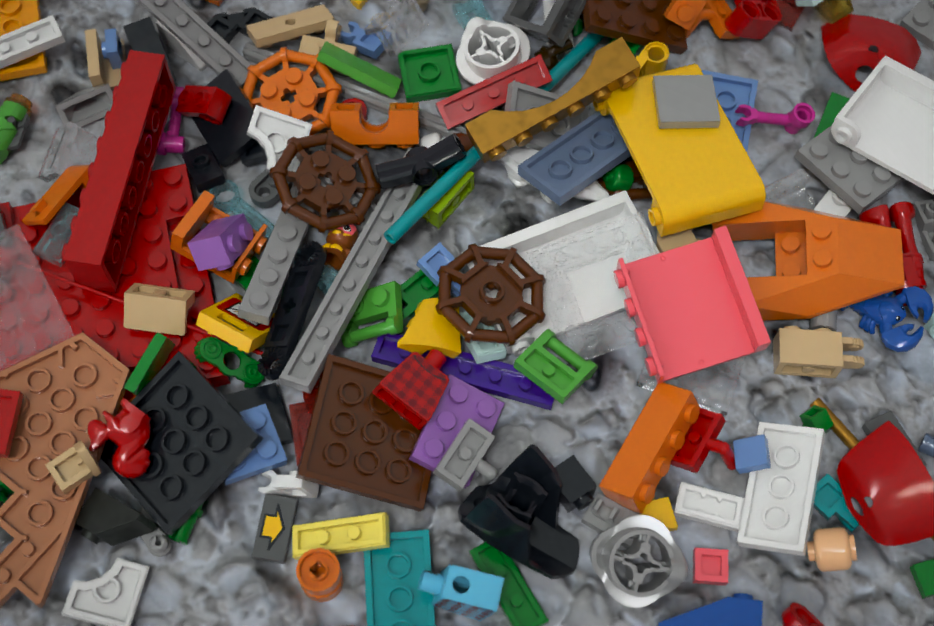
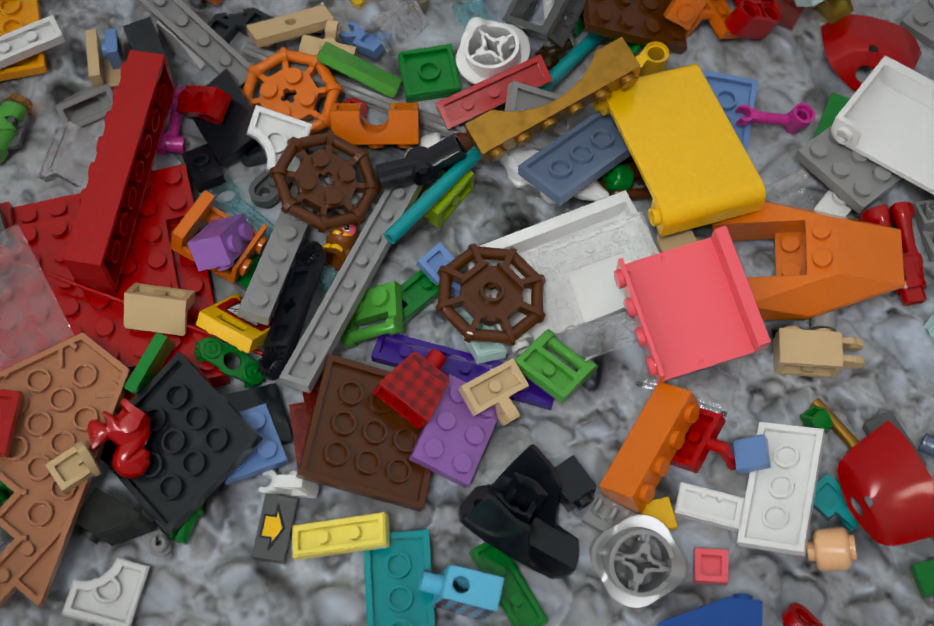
(56, 235): clear light blue plate -> none
(69, 183): orange door -> none
(320, 575): orange wheel -> none
(430, 331): yellow slope -> none
(465, 456): light grey plate -> none
(494, 390): none -> tan plate
(685, 101): light grey tile -> none
(889, 311): blue animal -> none

